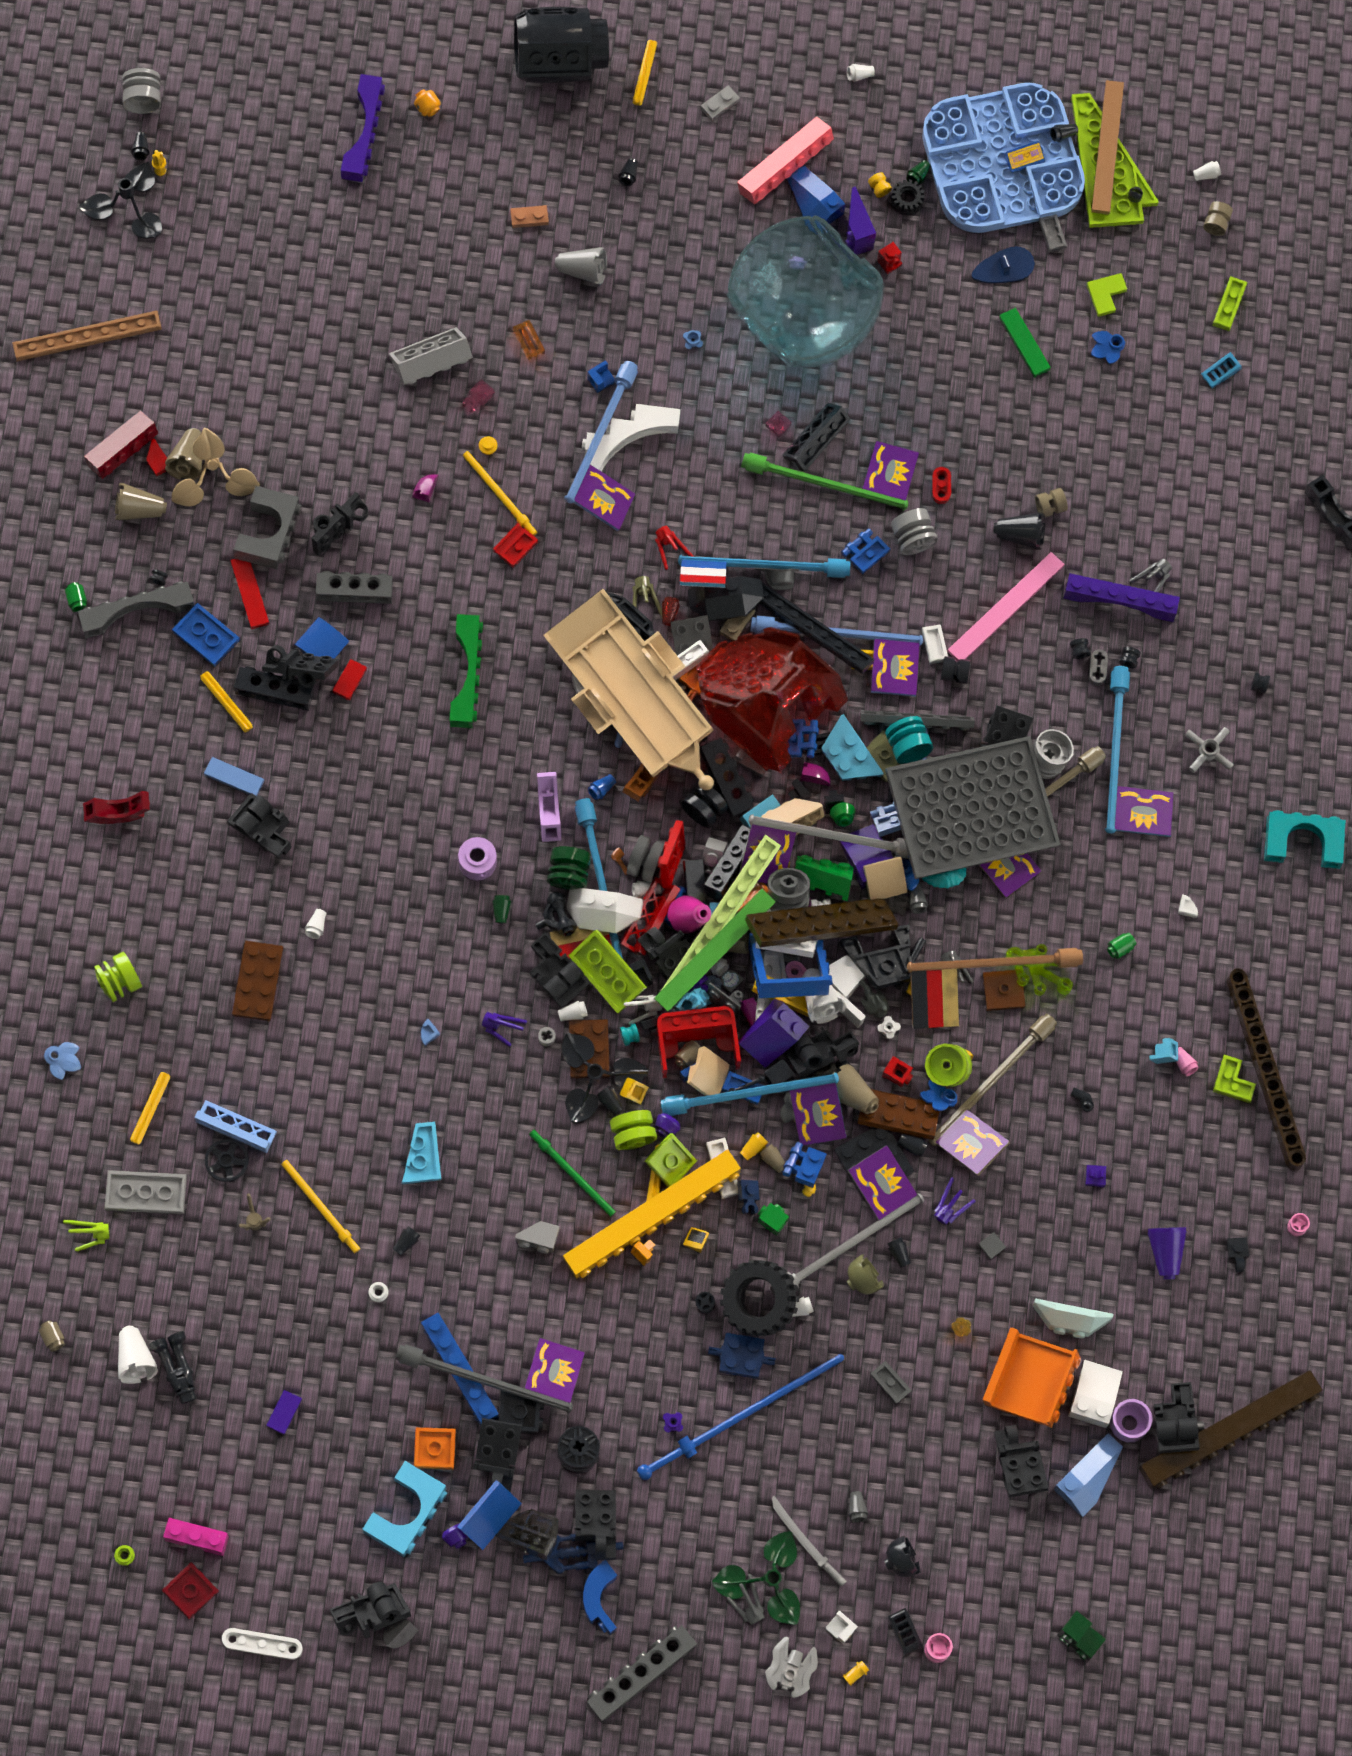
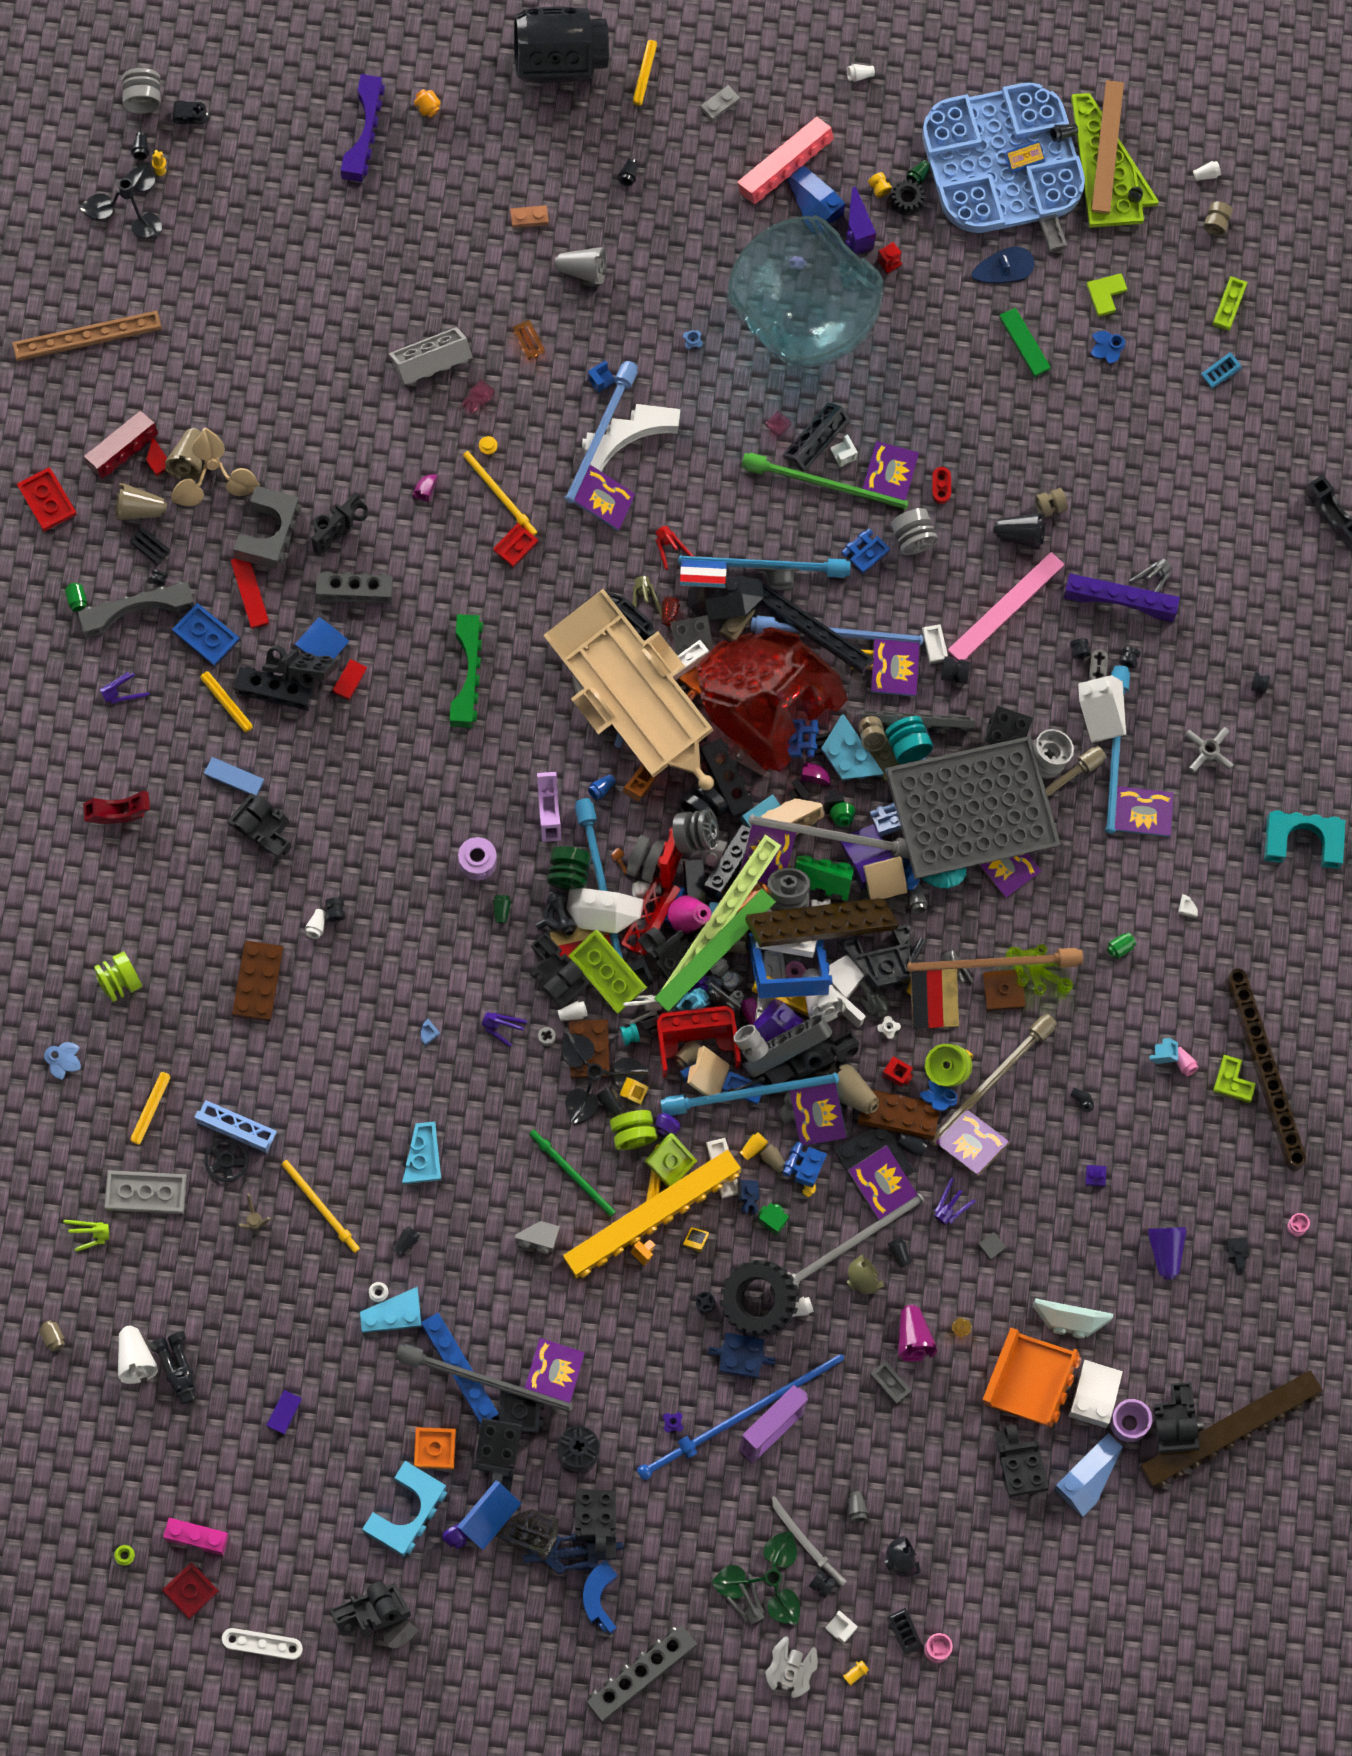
(46, 499): none -> red plate
(110, 692): none -> dark purple plant
(138, 535): none -> black tile
(188, 112): none -> black piece
(335, 909): none -> black wheel
(393, 1314): none -> medium azure wing
(695, 831): none -> dark grey wheel
(751, 1043): none -> light grey wheel
(773, 1424): none -> medium lavender window
(789, 1045): none -> dark grey beam
(822, 1584): none -> black wheel
(844, 452): none -> white panel
(872, 733): none -> dark tan wheel
(914, 1336): none -> magenta cone
(1081, 1636): dark green brick -> none
(1103, 707): none -> white slope

